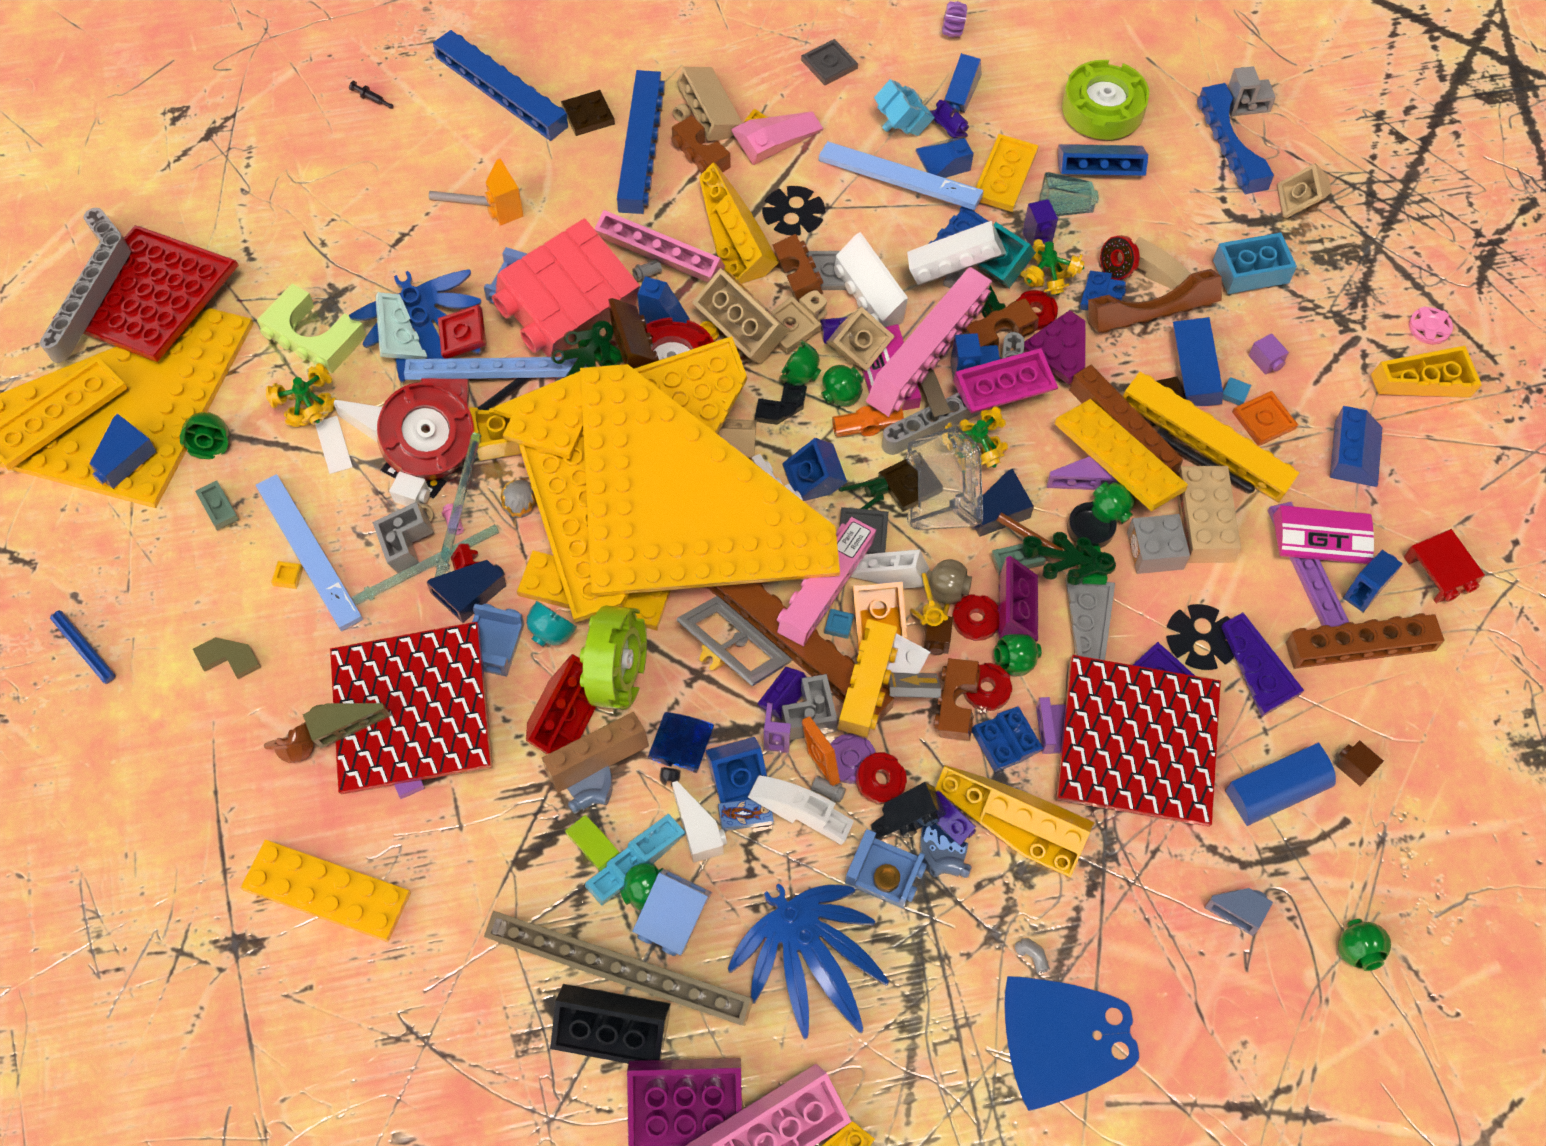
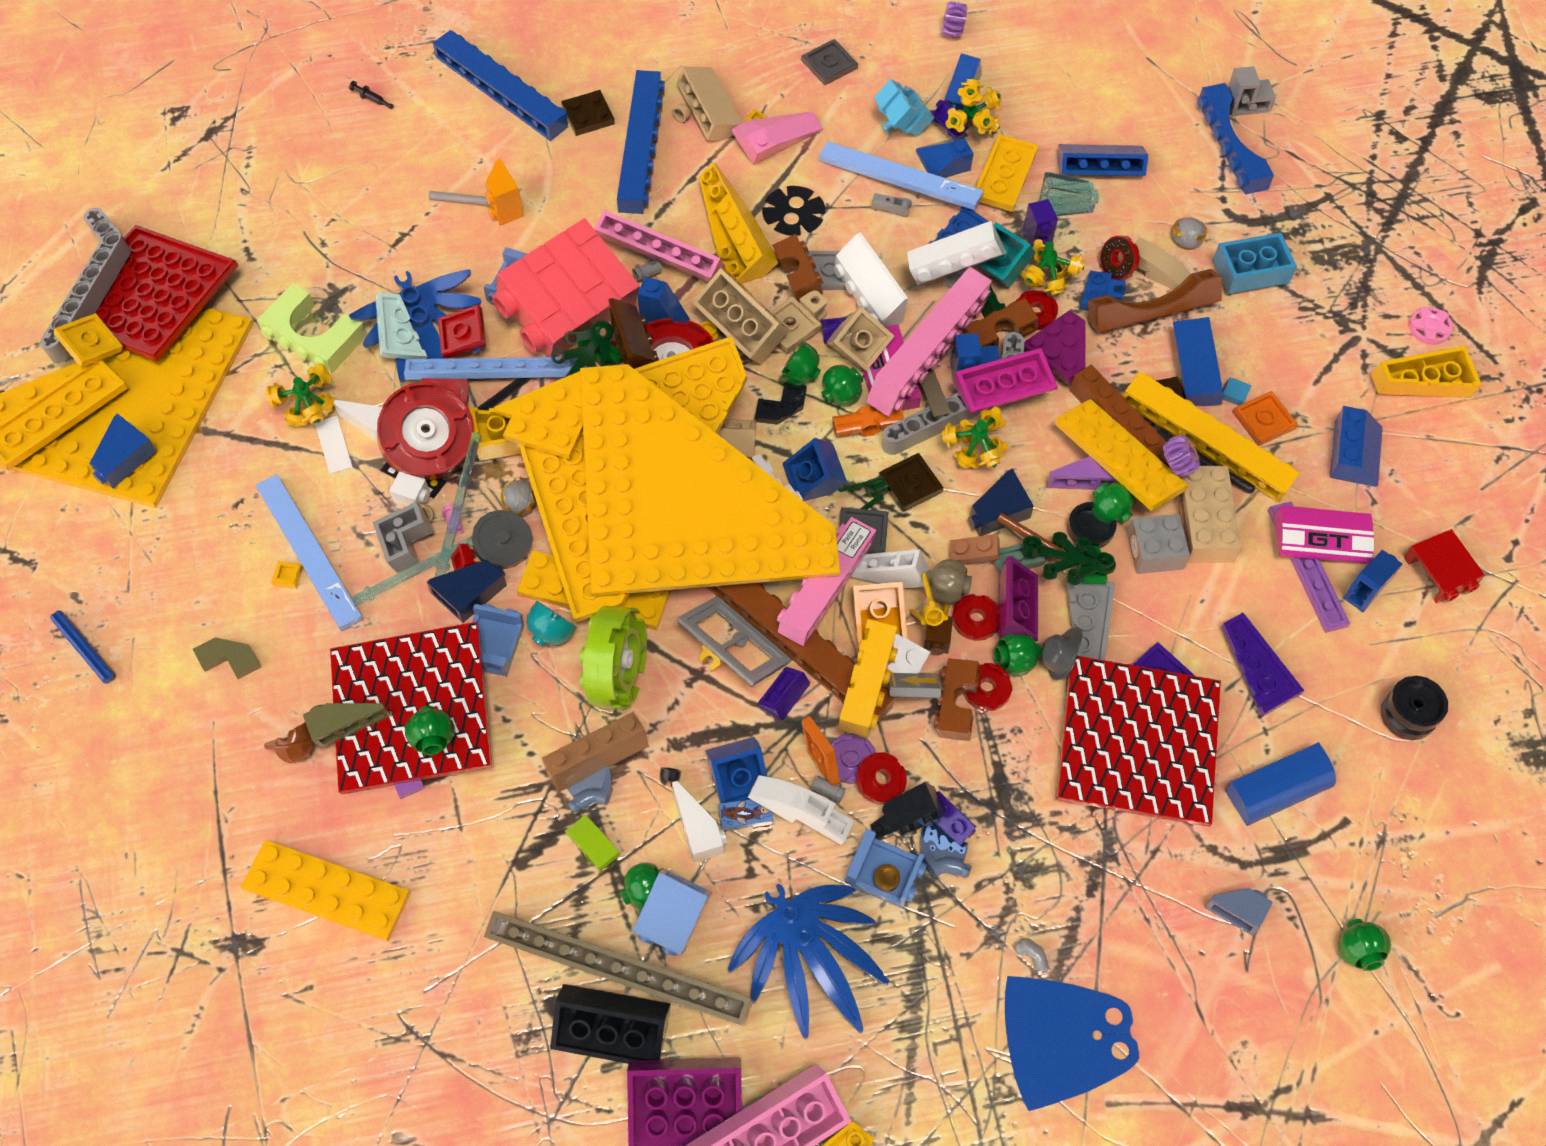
(88, 340): none -> yellow tile
(205, 435): green cylinder -> none
(216, 505): sand green plate -> none
(429, 730): none -> green plant
(502, 538): none -> dark grey wheel
(561, 710): red wedge -> none
(643, 849): medium azure slope -> none
(680, 741): clear blue slope -> none
(690, 136): dark orange arch -> none
(776, 733): medium lavender panel -> none
(816, 704): light grey brick -> none
(839, 623): dark azure tile -> none
(891, 204): none -> light grey bar
(947, 481): clear windscreen -> none
(975, 549): none -> nougat plate
(981, 119): none -> yellow plant
(1007, 739): blue slope -> none
(1019, 818): yellow wedge -> none
(1050, 725): medium lavender panel -> none
(1061, 652): none -> dark grey piece
(1105, 100): lime piece -> none
(1181, 455): none -> medium lavender gear
(1184, 642): black piece -> none
(1189, 232): none -> light grey hair
(1268, 354): medium lavender brick -> none
(1303, 189): tan slope -> none
(1304, 654): dark orange brick -> none
(1359, 762): reddish brown brick -> none
(1414, 707): none -> black wheel

